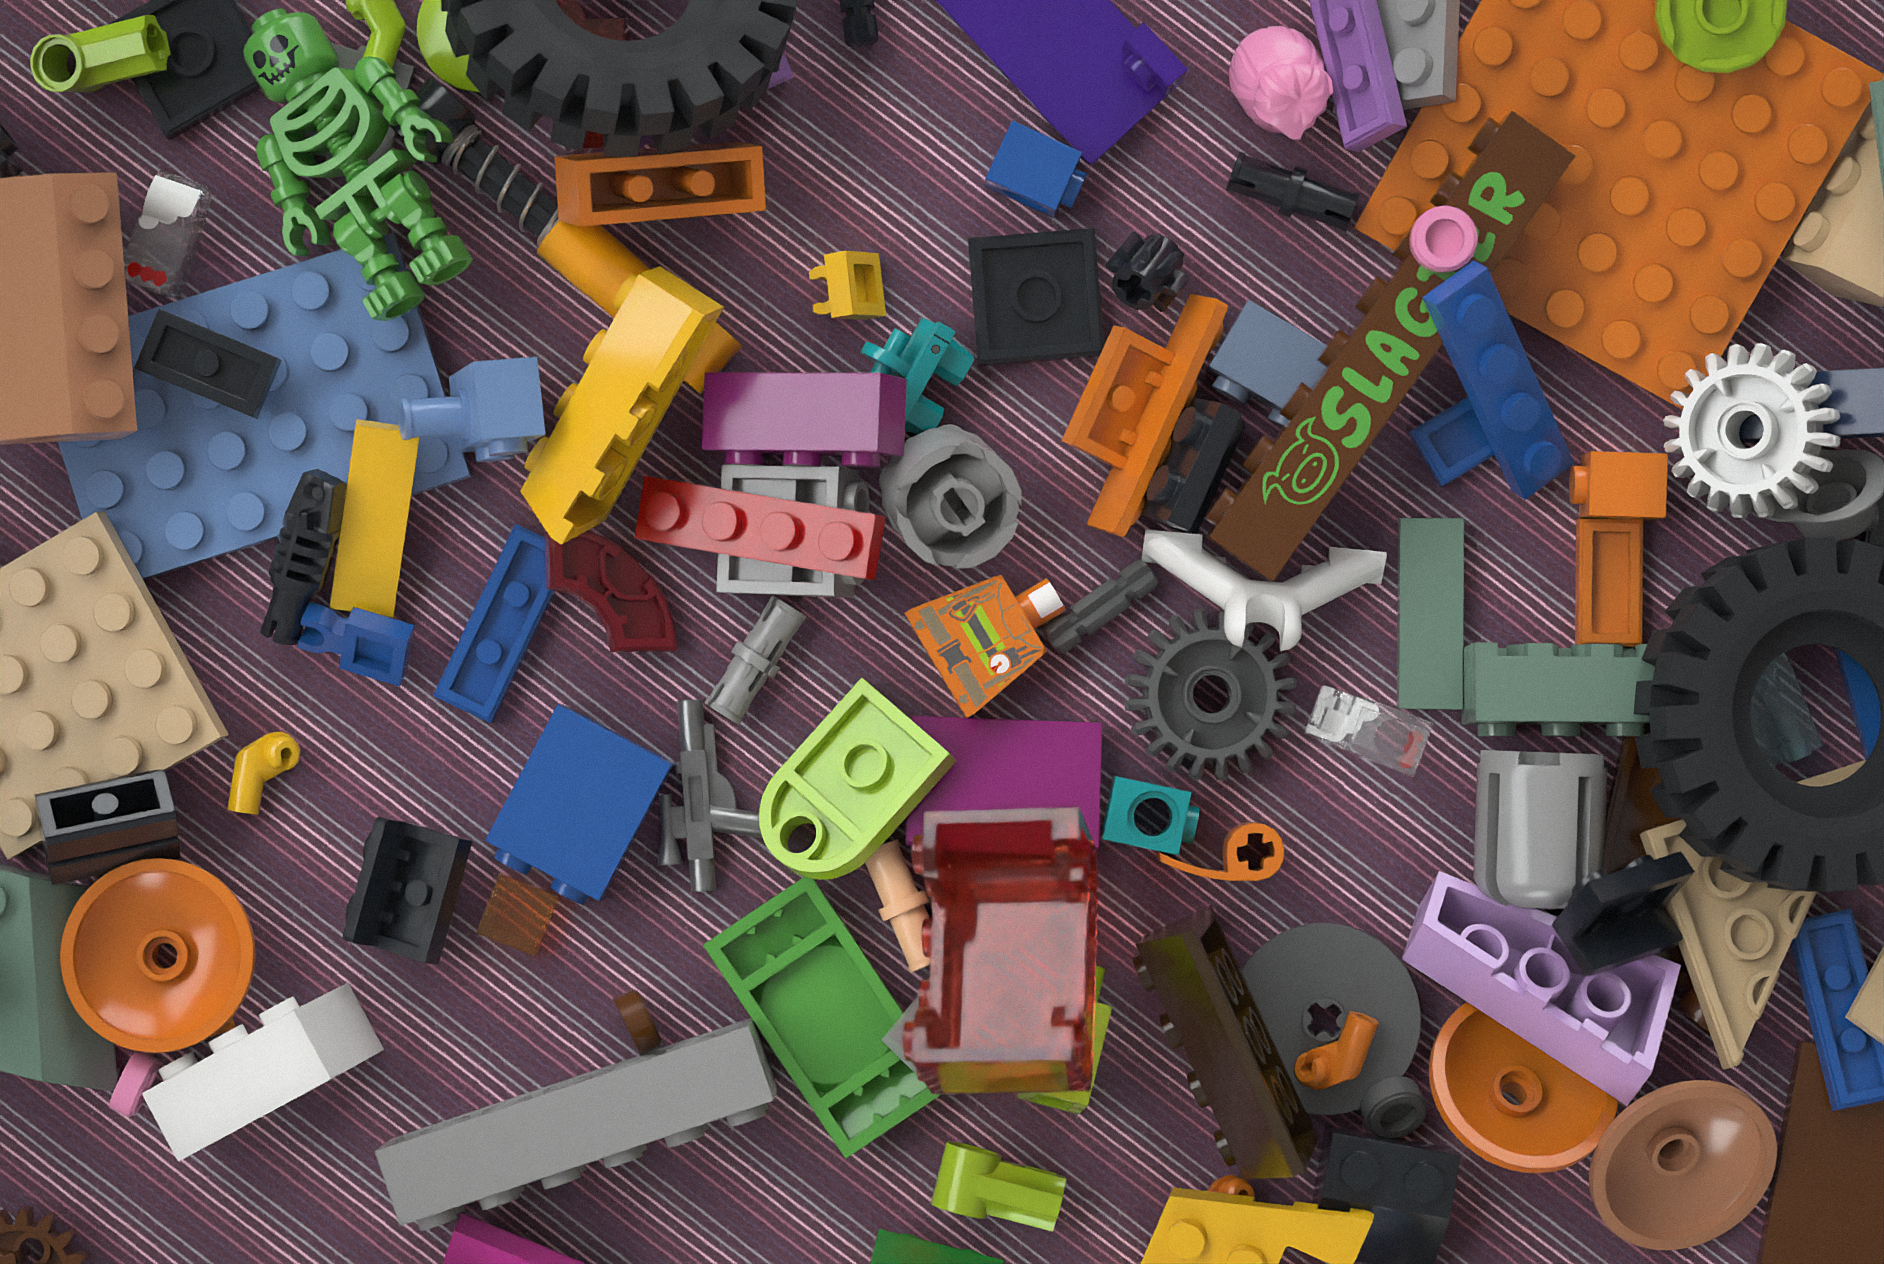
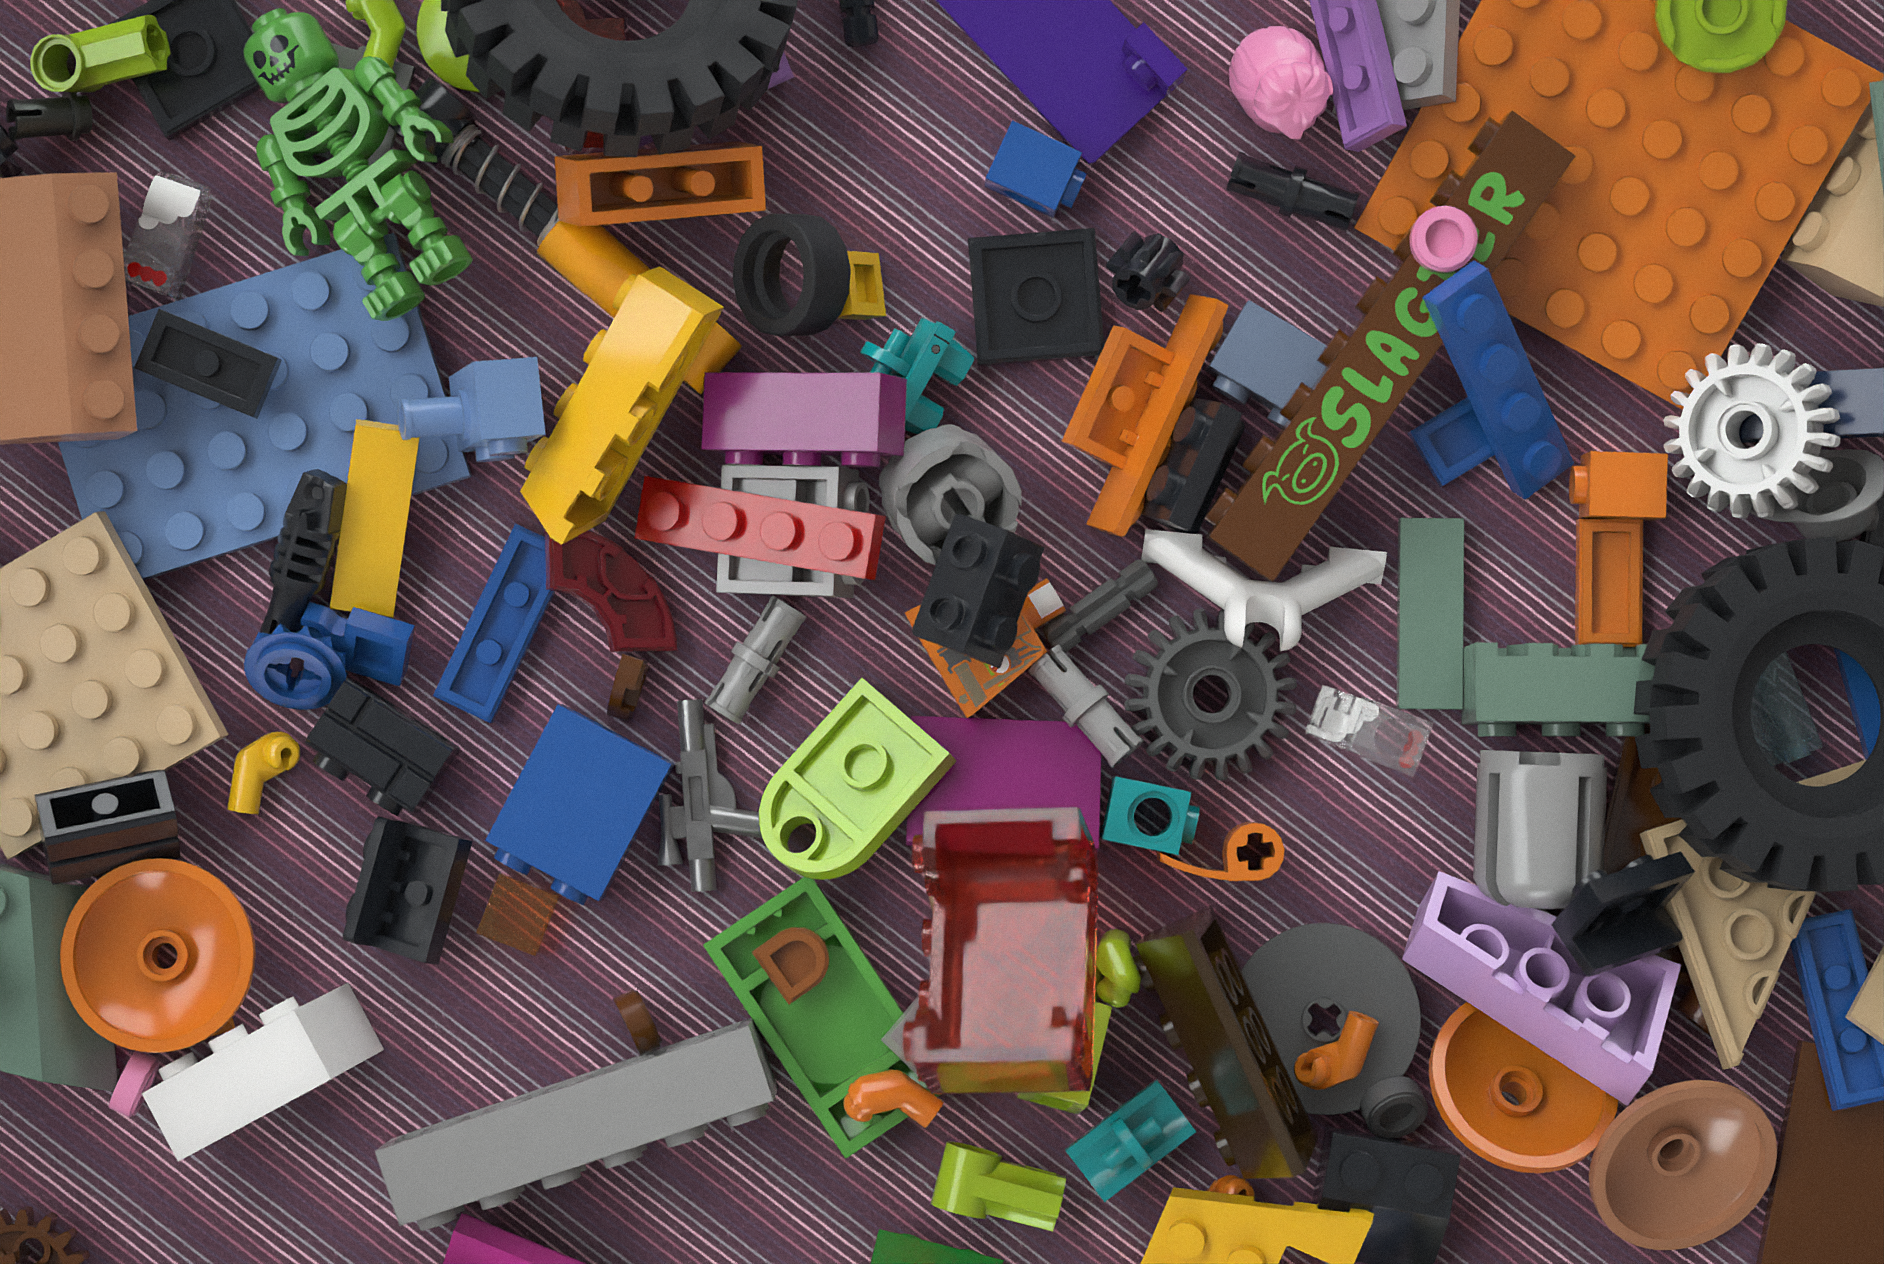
(50, 117): none -> pearl dark grey pin
(270, 671): none -> blue gear
(381, 747): none -> black brick
(627, 687): none -> reddish brown tile
(794, 961): none -> dark orange tile
(824, 277): none -> black tyre
(890, 1091): none -> orange arm
(900, 900): light nougat pin -> none
(978, 590): none -> black bracket
(1085, 706): none -> light grey pin
(1118, 967): none -> lime arm
(1130, 1140): none -> teal hips

